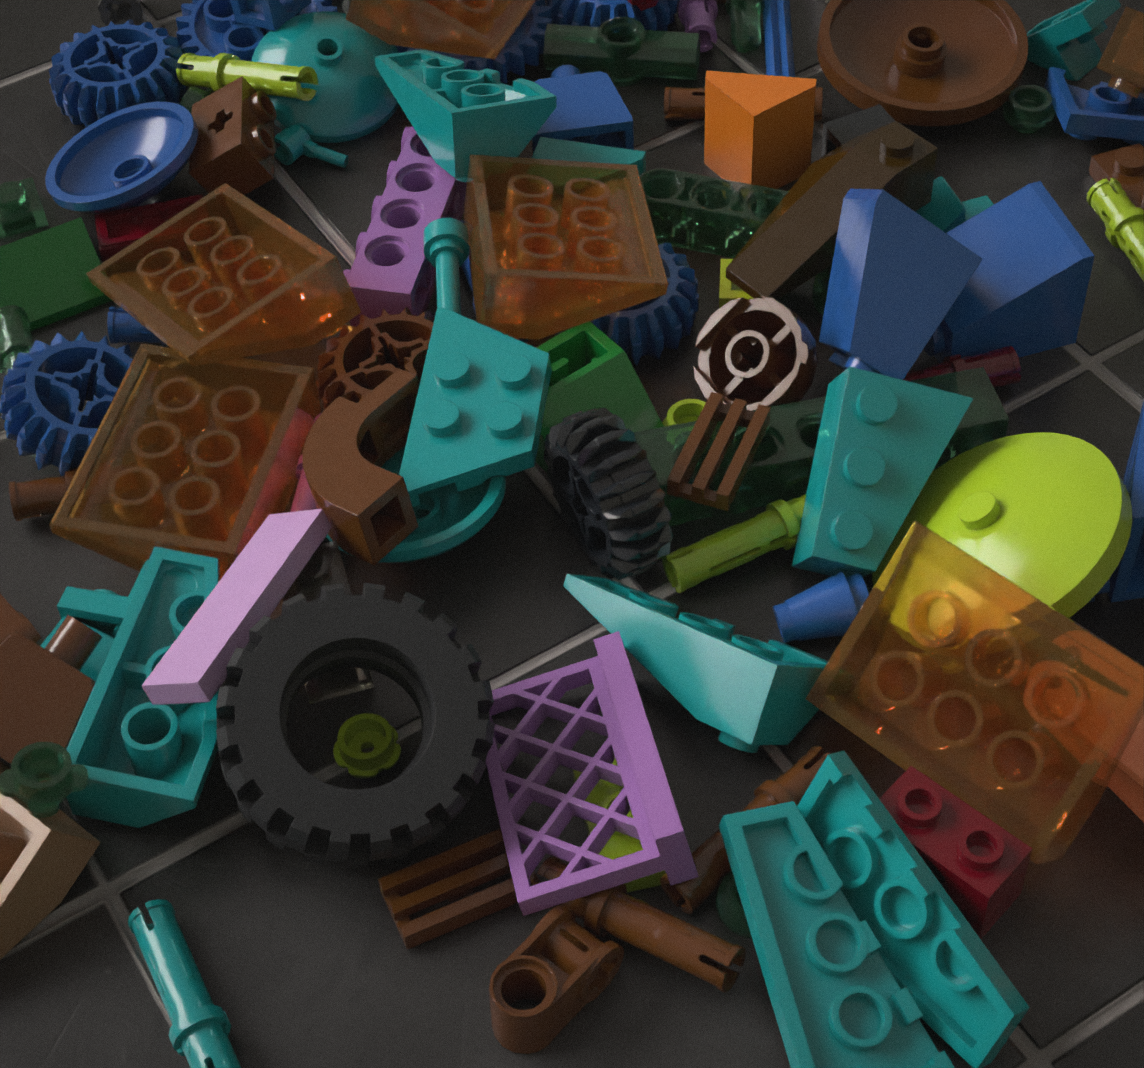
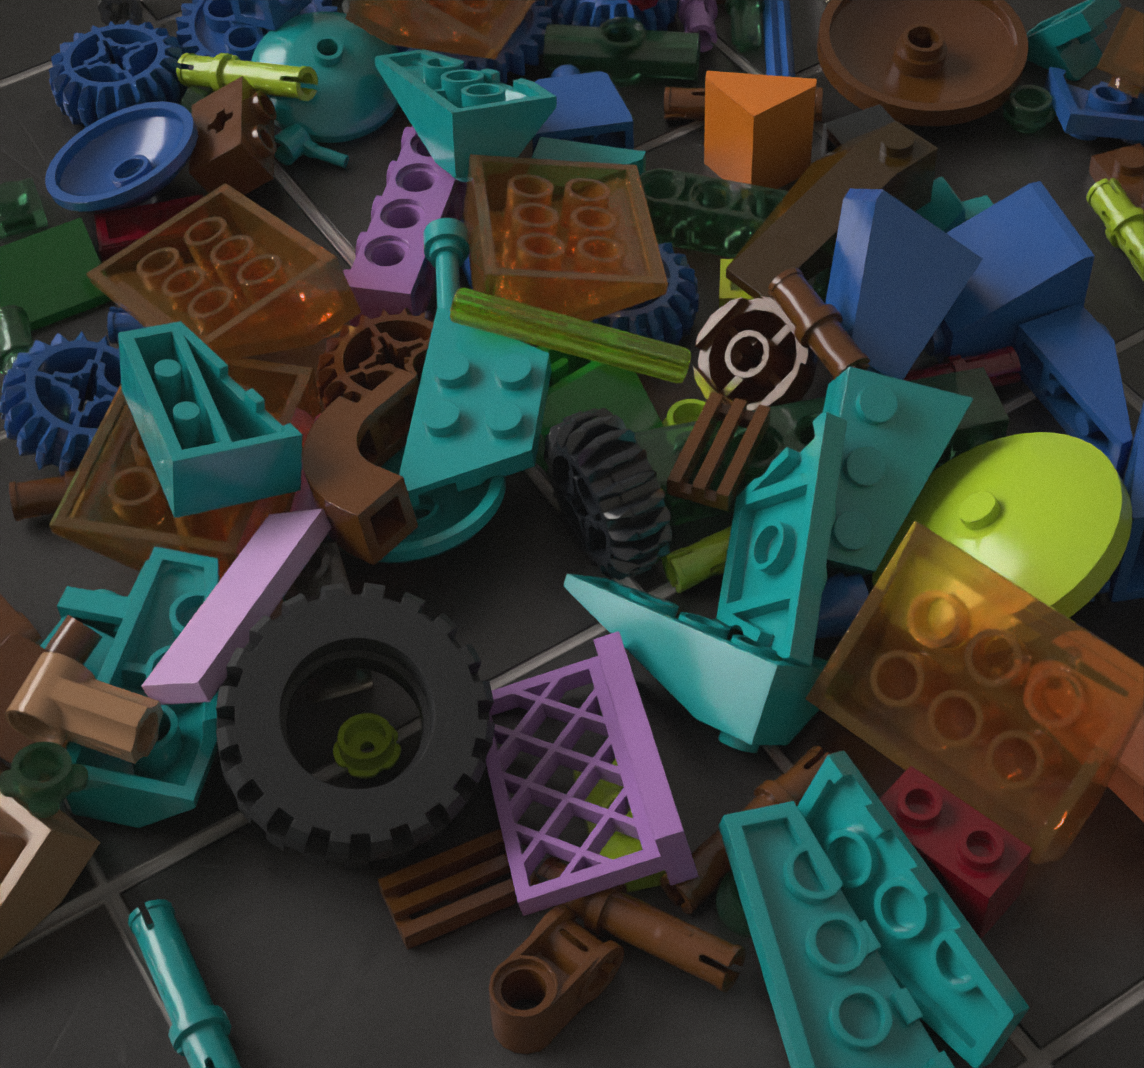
(68, 703): none -> medium nougat piece
(200, 426): none -> teal wedge
(570, 335): none -> clear neon green axle
(782, 546): none -> teal wing
(816, 323): none -> reddish brown pin
(1077, 378): none -> blue slope

